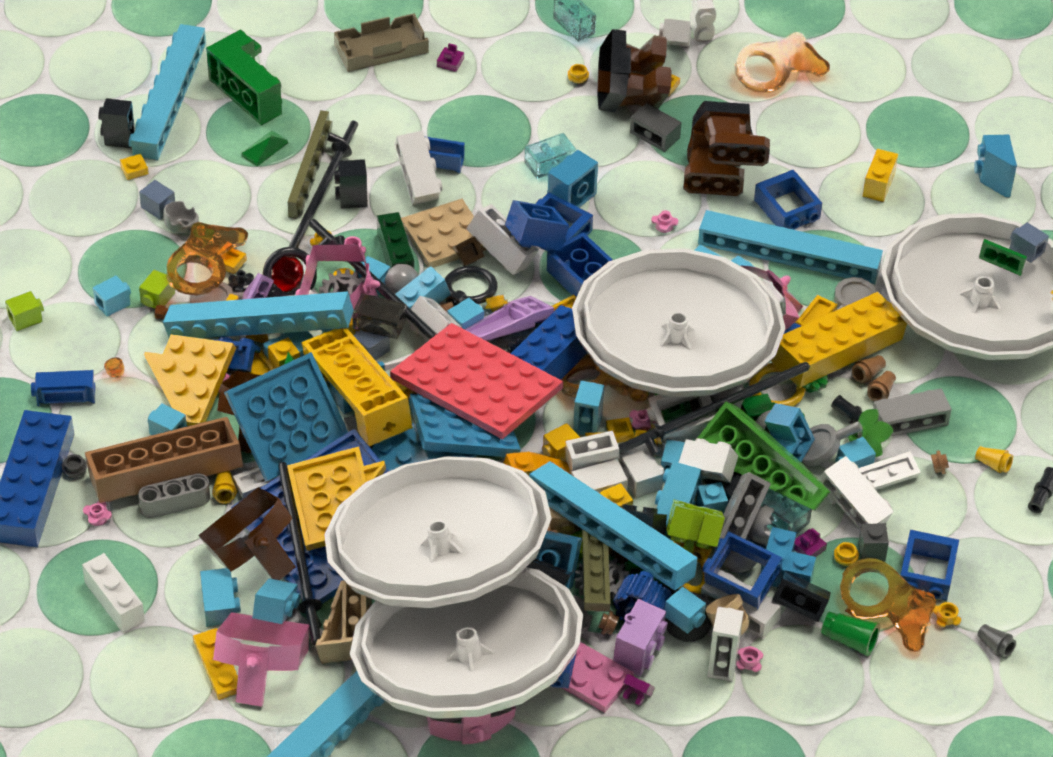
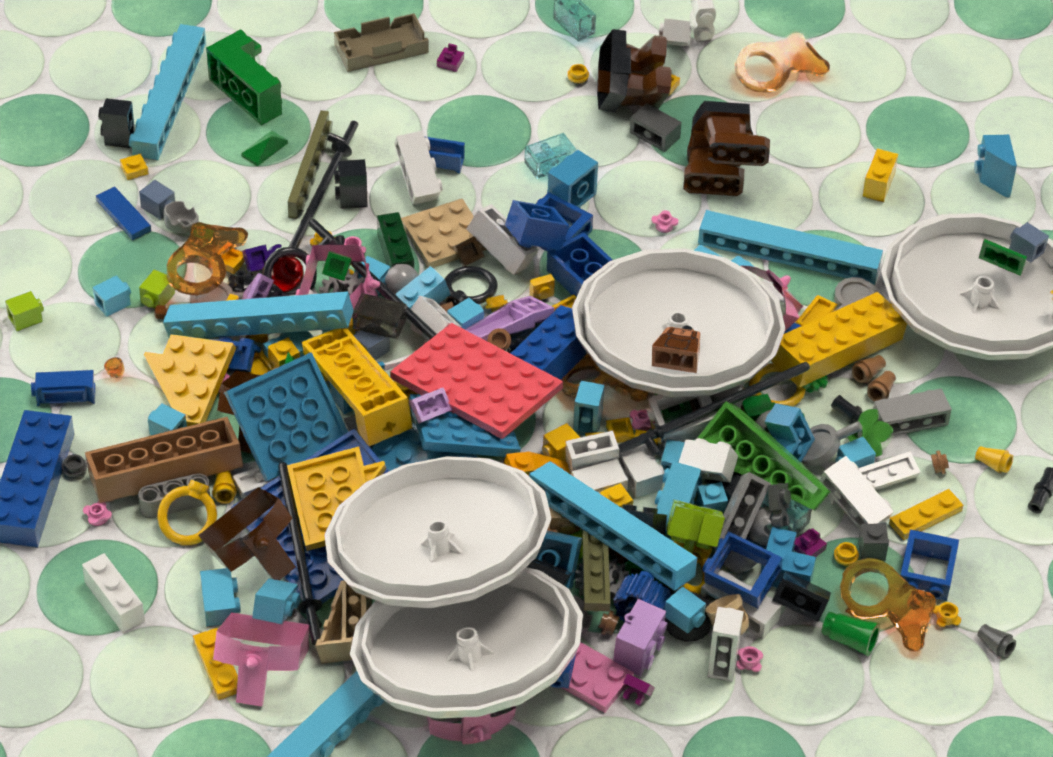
(123, 213): none -> blue tile
(195, 490): none -> yellow piece
(257, 256): none -> dark purple plate
(336, 266): none -> green plate
(430, 405): none -> lavender slope
(500, 338): none -> medium nougat plate
(542, 287): none -> yellow plate
(677, 349): none -> nougat torso
(779, 500): none -> dark grey plate
(783, 184): blue window -> none
(926, 513): none -> yellow plate

